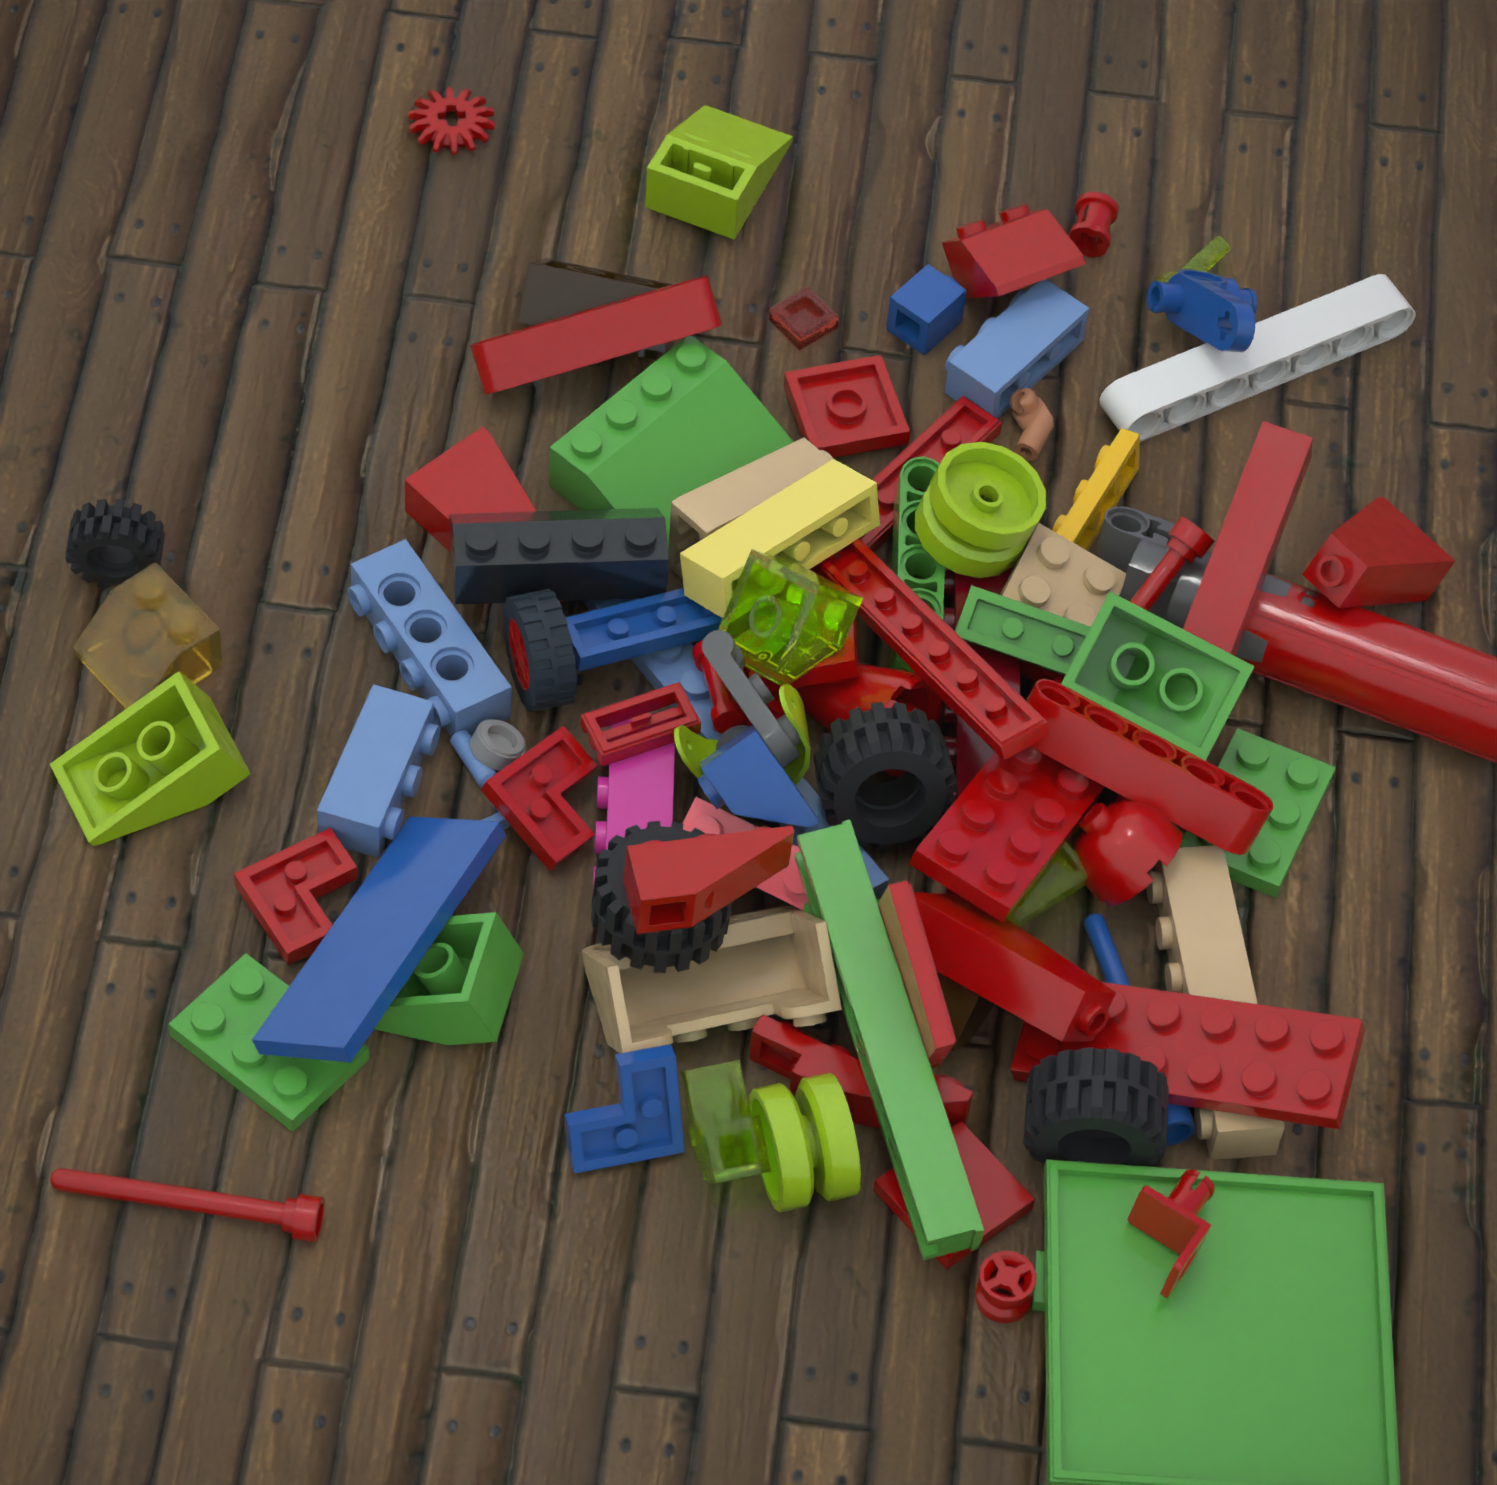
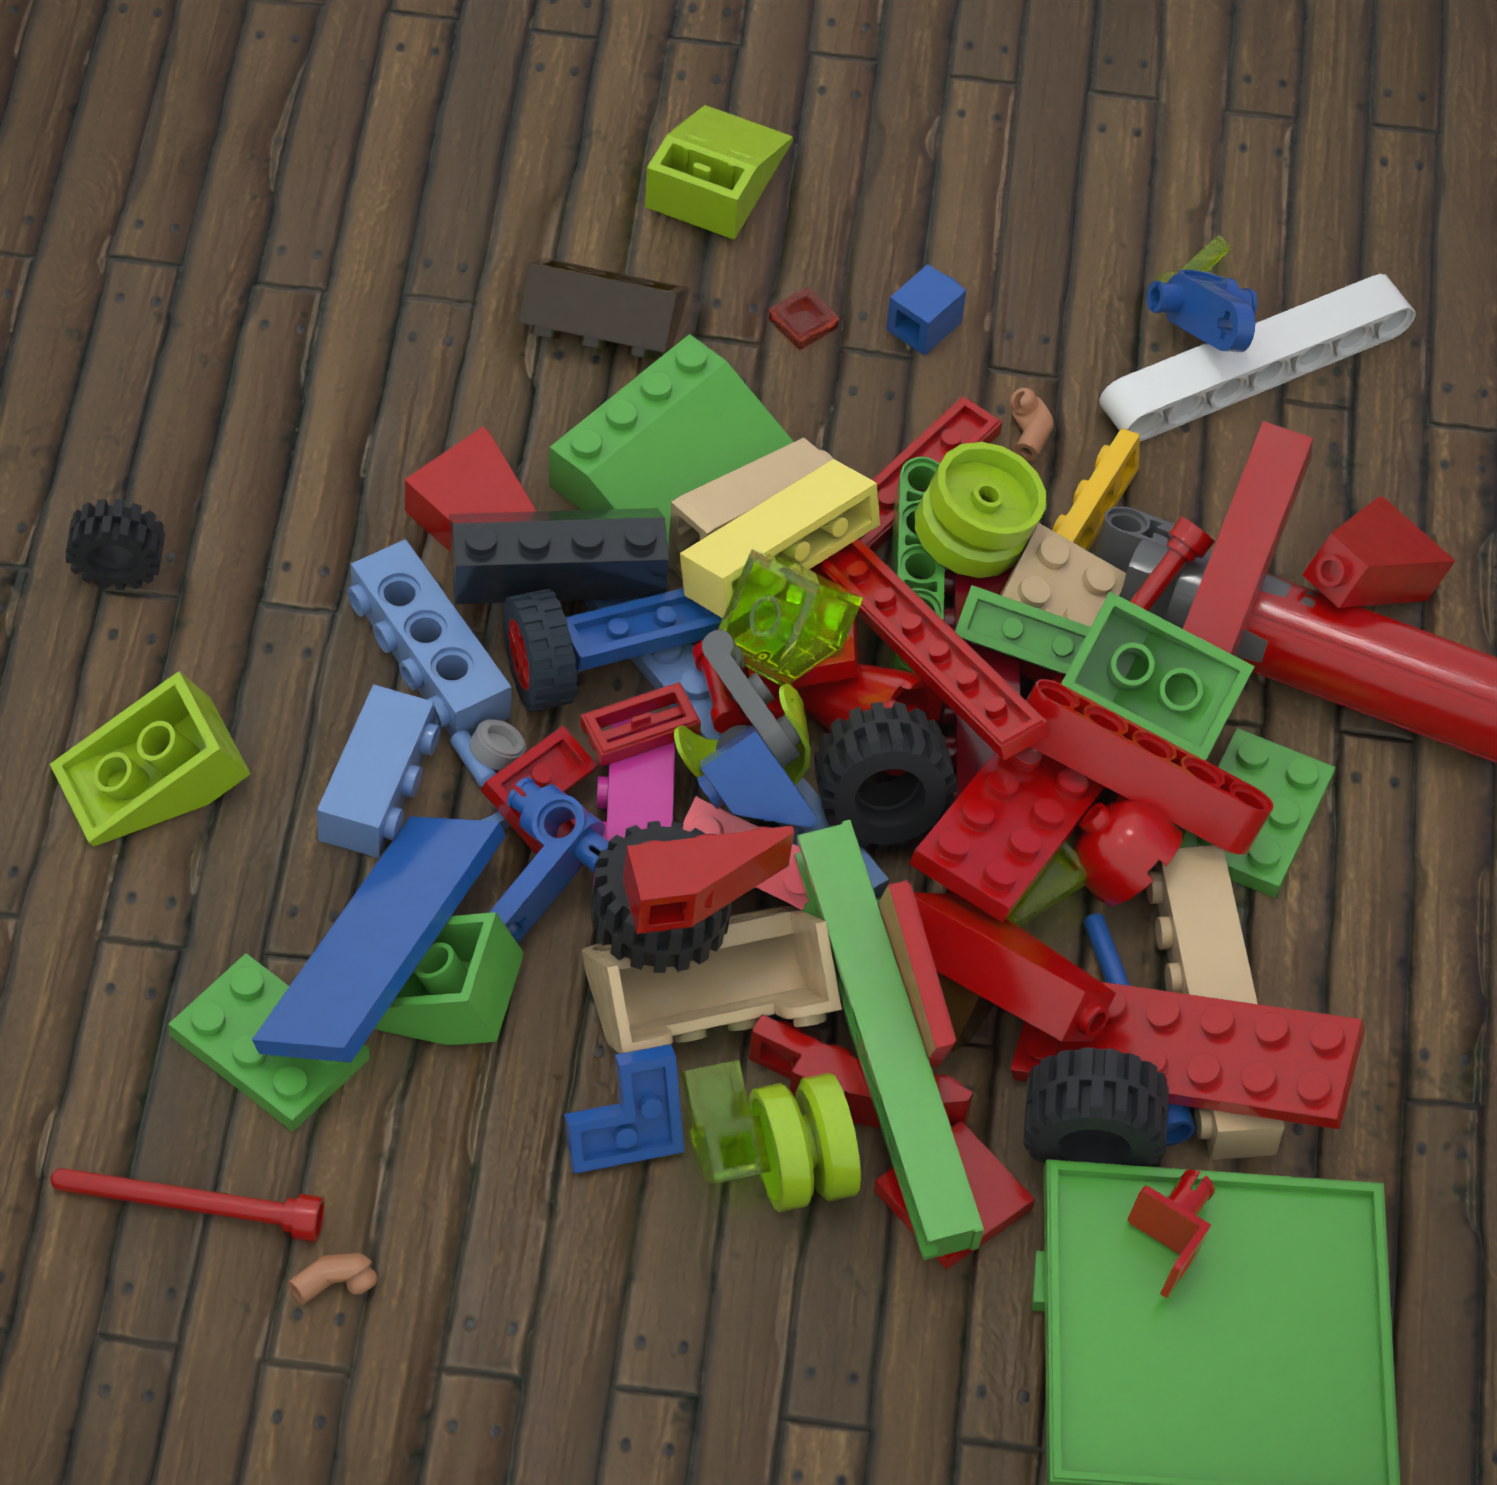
(146, 636): clear yellow slope -> none
(285, 887): red plate -> none
(332, 1269): none -> nougat arm
(451, 136): red gear -> none
(557, 862): none -> blue piece
(596, 335): red beam -> none
(847, 406): red plate -> none
(1010, 252): red slope -> none
(1012, 1273): red wheel -> none
(1016, 347): medium blue brick -> none
(1094, 224): red bush -> none

